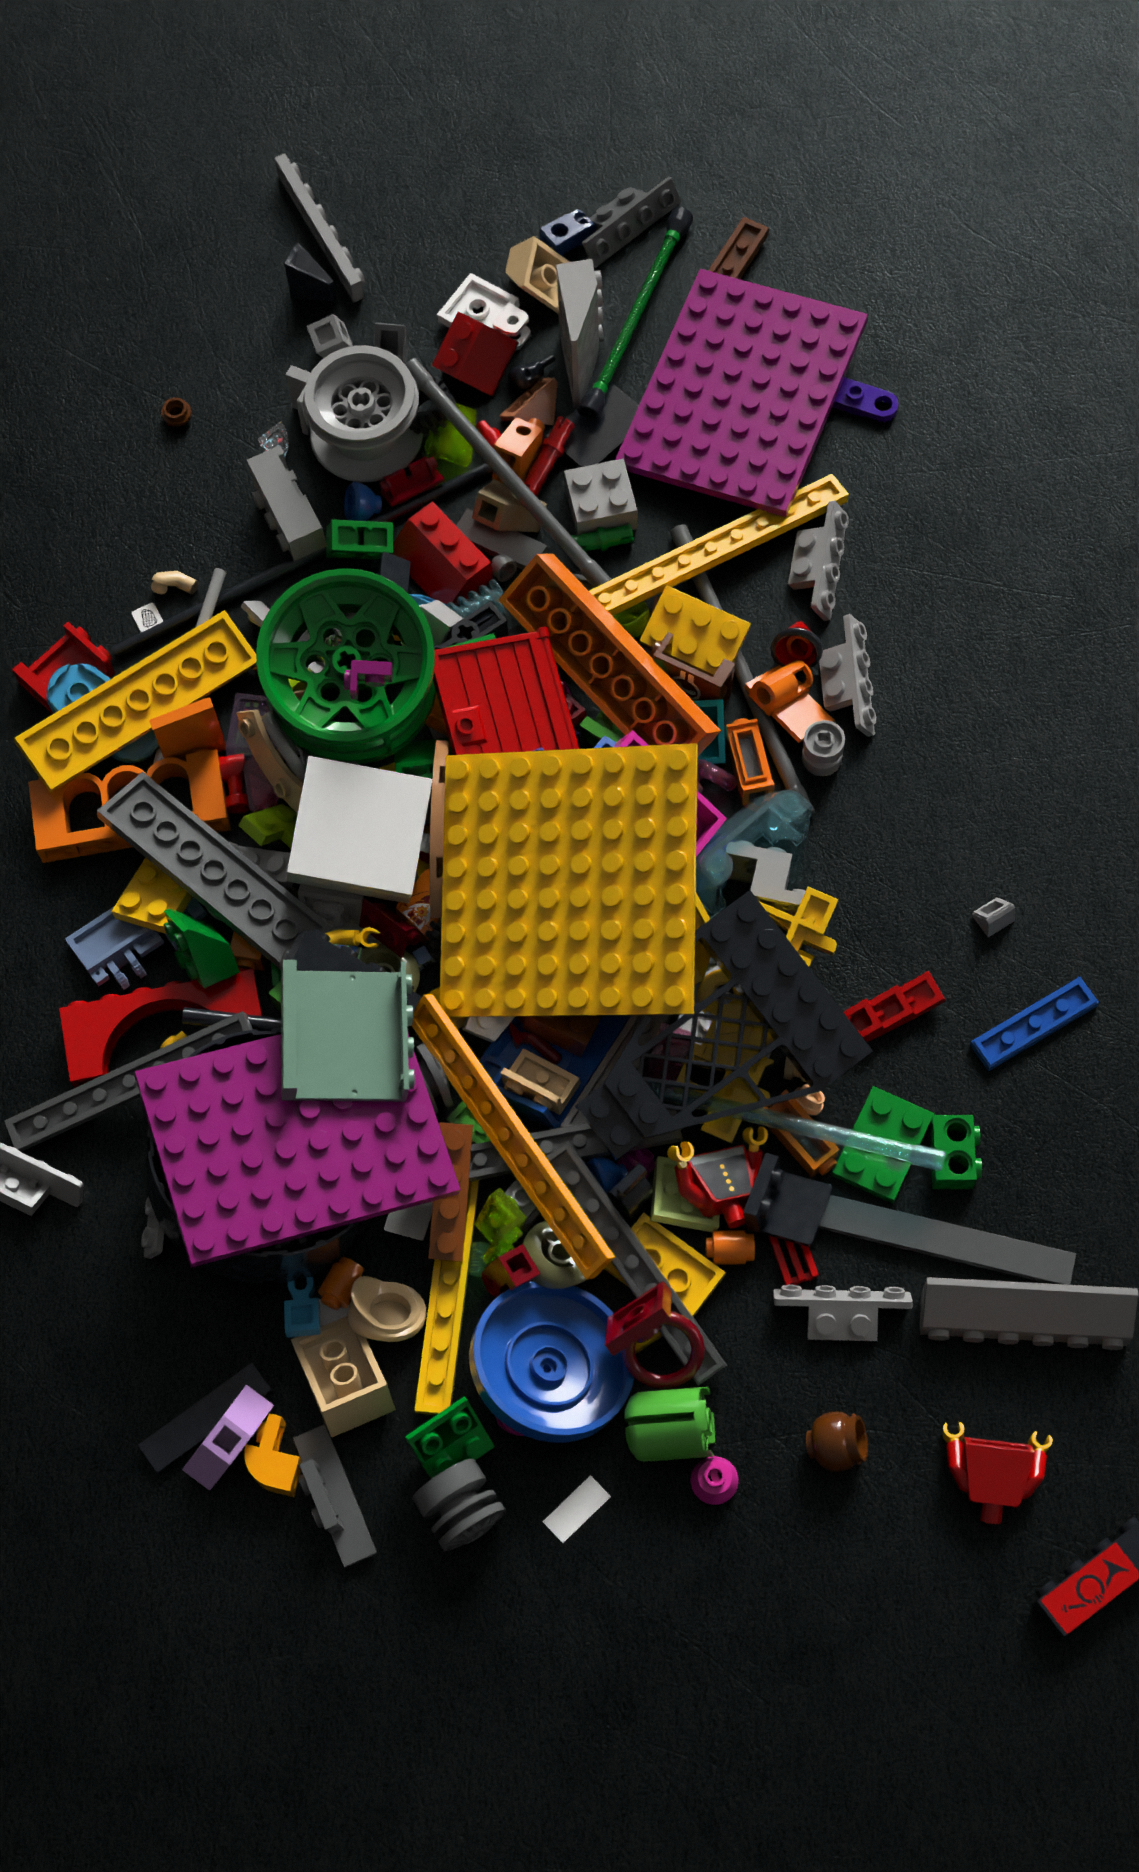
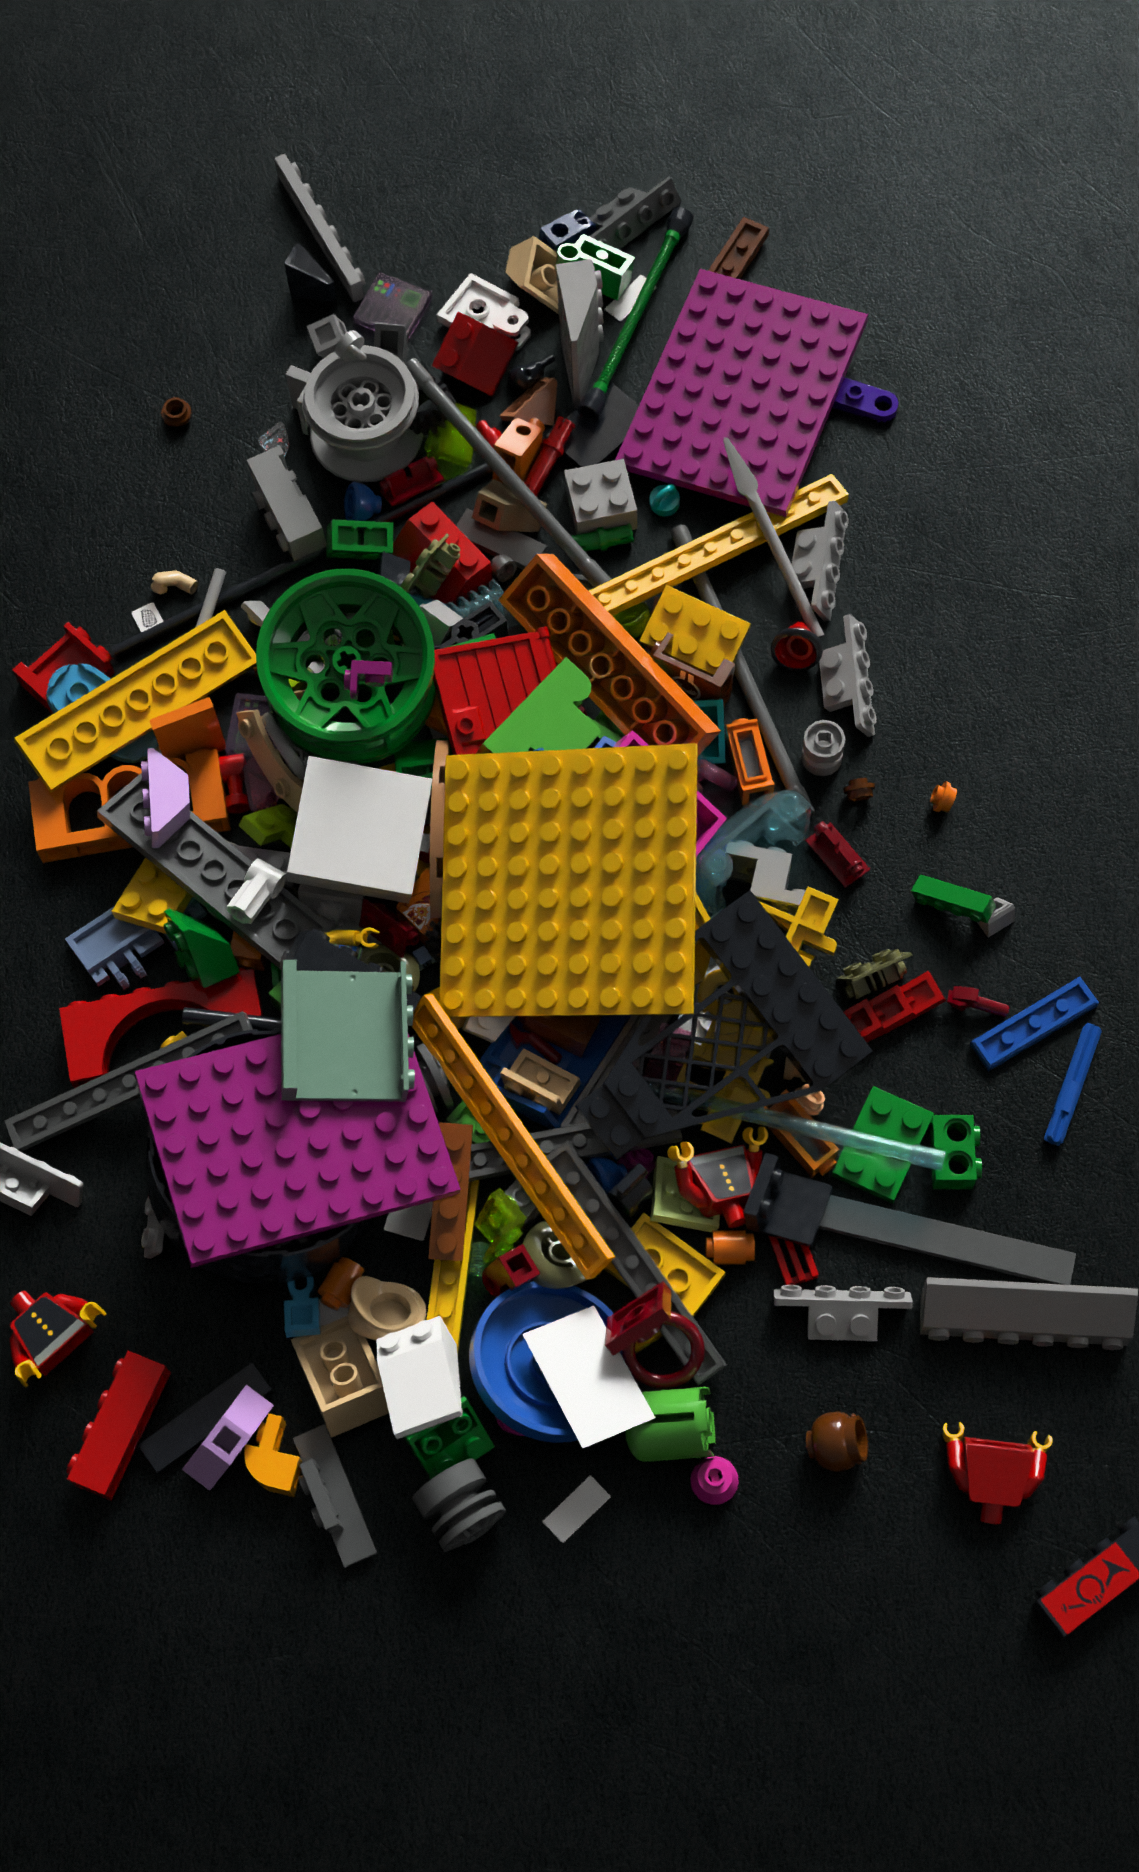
(48, 1331): none -> torso
(118, 1426): none -> red brick
(165, 797): none -> lavender slope
(259, 885): none -> white piece
(350, 346): none -> light grey tile
(392, 303): none -> tile
(420, 1376): none -> white slope
(432, 567): none -> olive hinge
(548, 716): none -> bright green brick
(586, 1378): none -> white sticker
(613, 264): none -> green hinge
(623, 306): none -> white sticker
(664, 500): none -> teal tile
(748, 486): none -> light grey piece
(787, 698): orange piece -> none
(837, 854): none -> dark red hinge
(859, 789): none -> reddish brown plate
(885, 962): none -> olive hinge
(943, 797): none -> orange plate
(953, 898): none -> green piece
(966, 997): none -> dark red bar
(1072, 1084): none -> blue axle

